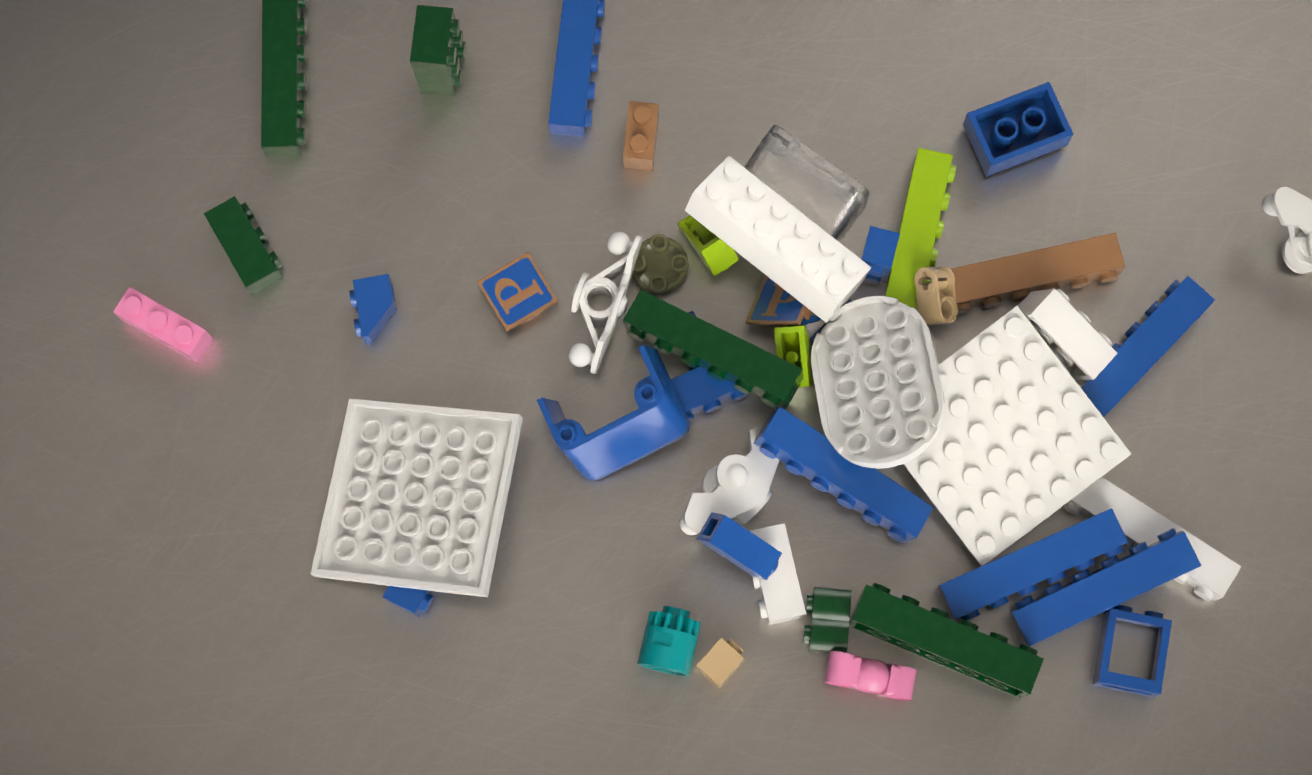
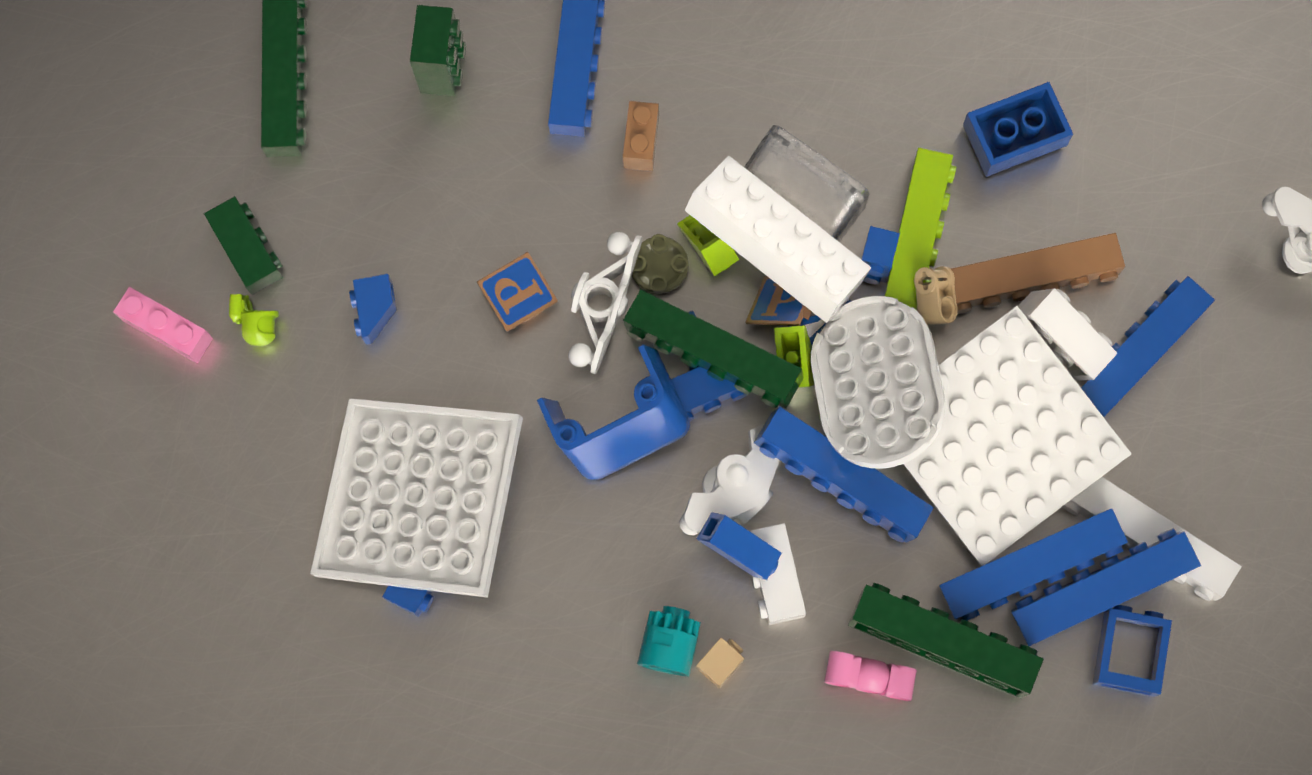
(257, 325): none -> lime piece
(828, 620): dark green brick -> none

